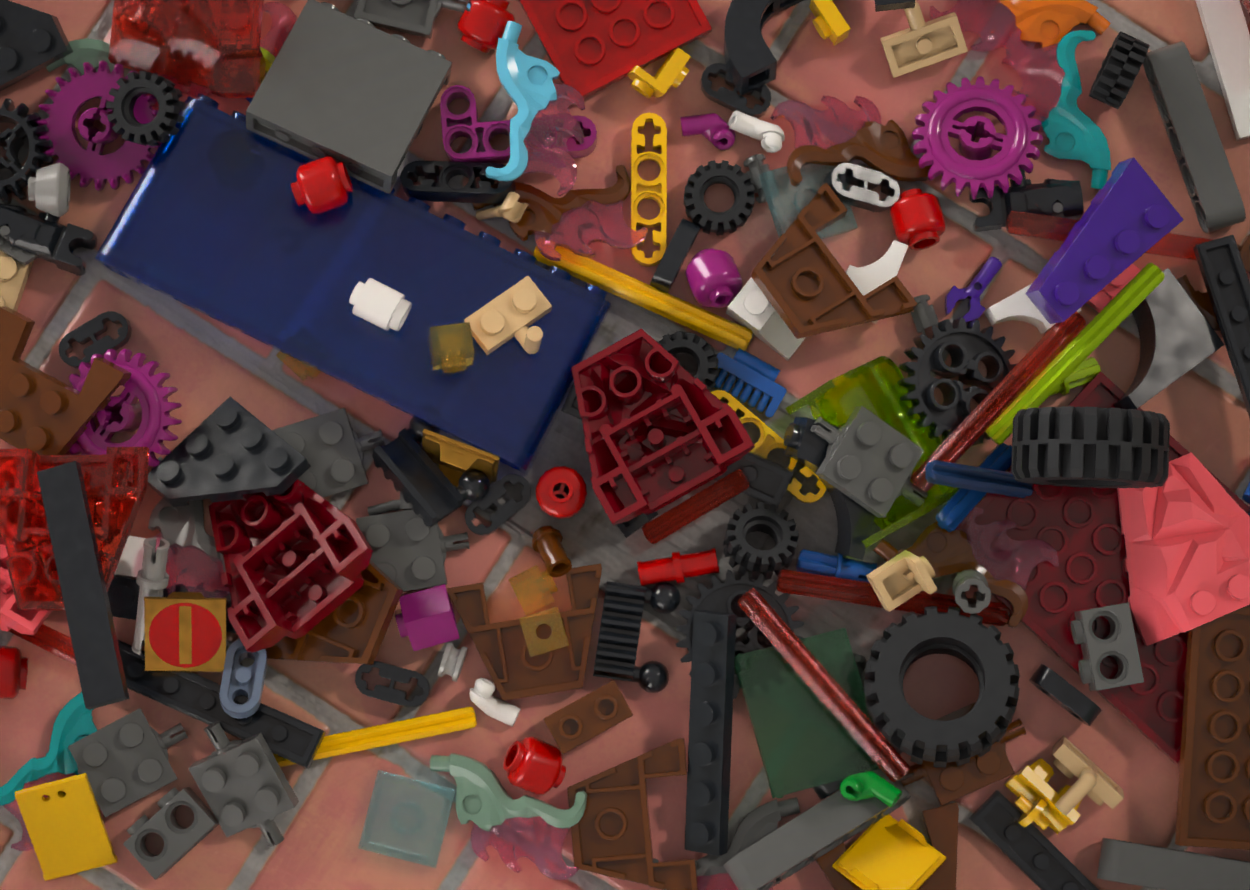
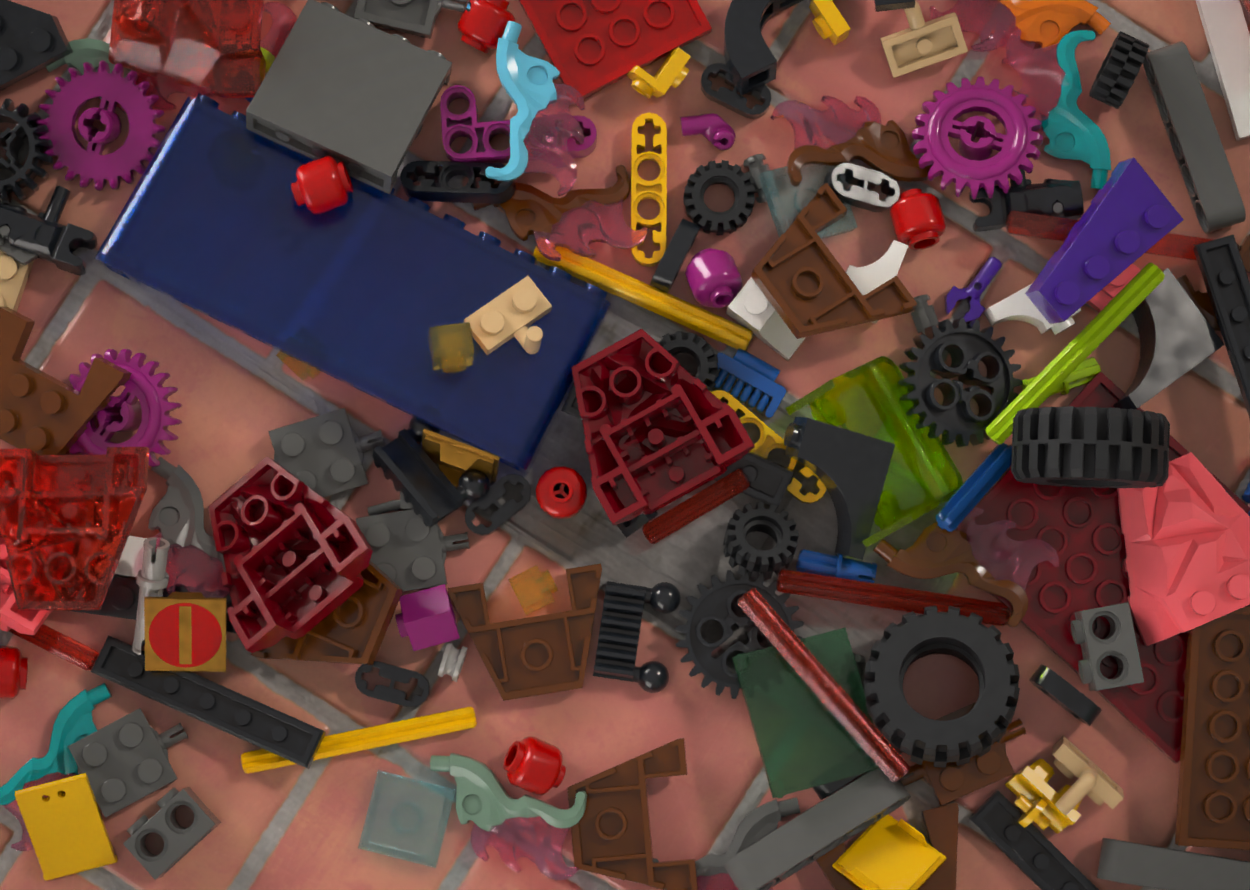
(51, 189): light grey cone -> none
(83, 585): black tile -> none
(90, 331): black beam -> none
(124, 103): black tyre -> none
(226, 459): black plate -> none
(242, 680): sand blue plate -> none
(243, 784): dark grey plate -> none
(380, 305): white brick -> none
(492, 706): white arm -> none
(509, 210): tan hand -> none
(548, 543): reddish brown pin -> none
(557, 639): clear yellow plate -> none
(588, 717): reddish brown brick -> none
(678, 567): red pin -> none
(710, 732): black plate -> none
(768, 133): white arm -> none
(869, 461): dark grey plate -> none
(869, 785): green arm -> none
(902, 579): tan bracket -> none
(976, 479): dark blue axle -> none
(981, 598): dark grey bush -> none
(1002, 396): clear red axle -> none

